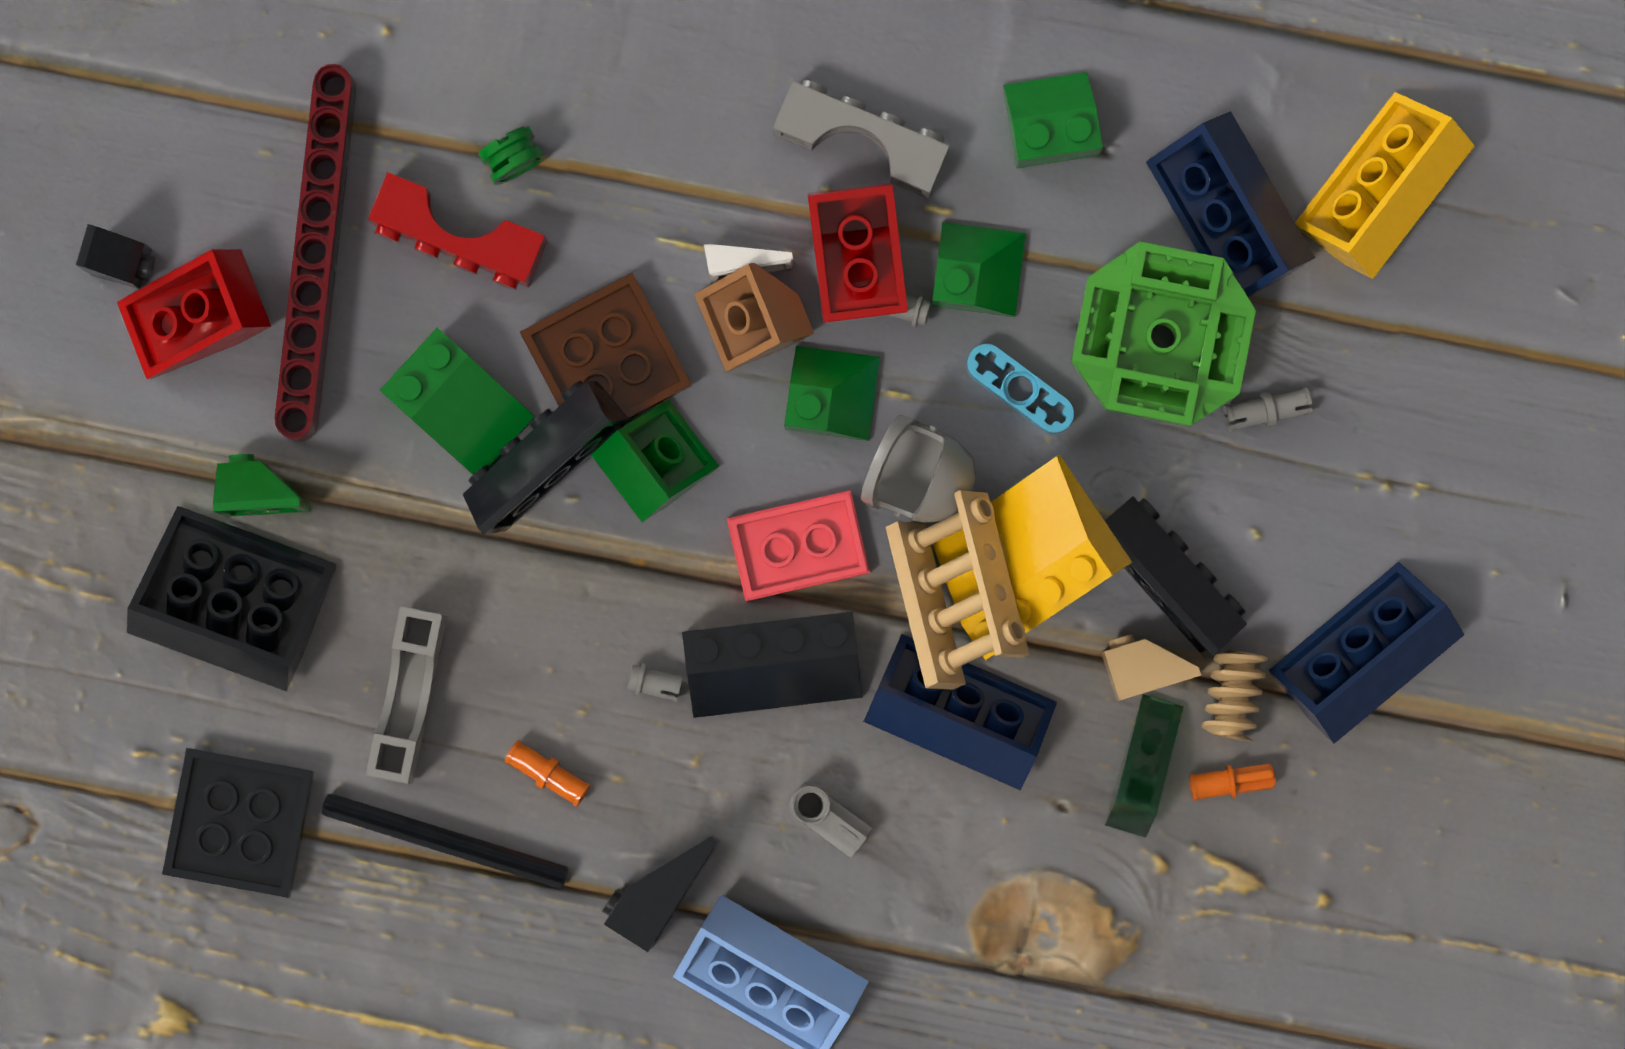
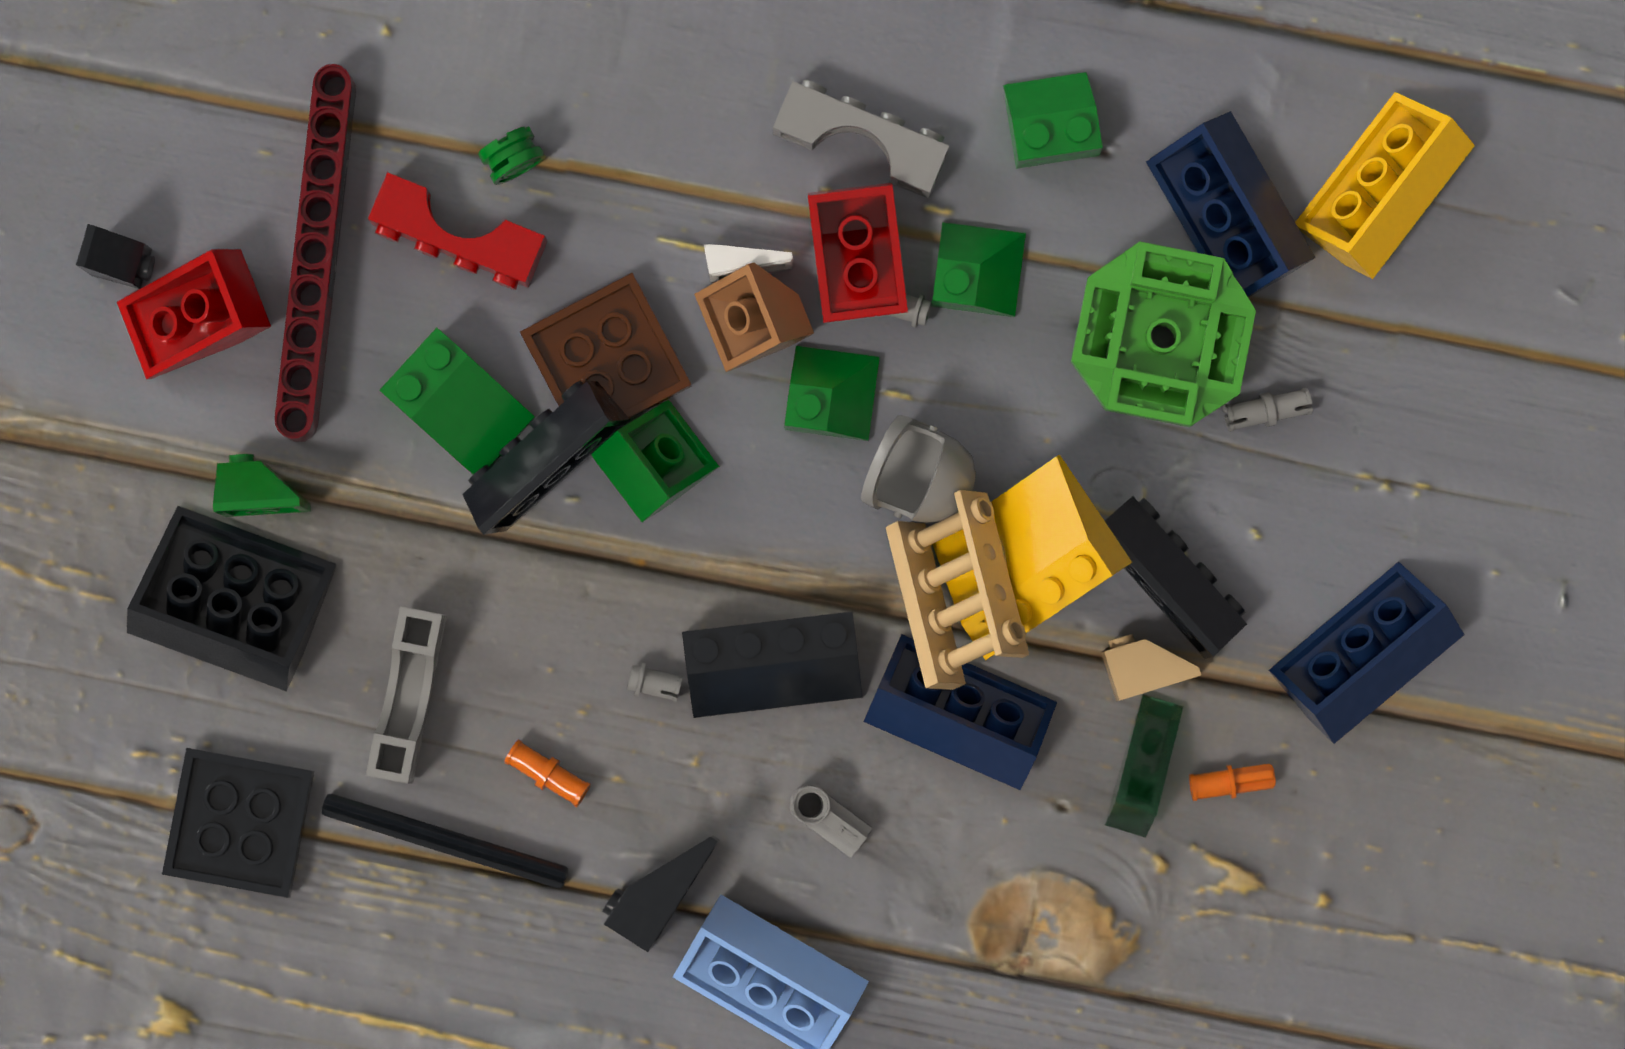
(798, 546): coral tile -> none
(1000, 362): medium azure beam -> none
(1234, 694): tan piece -> none

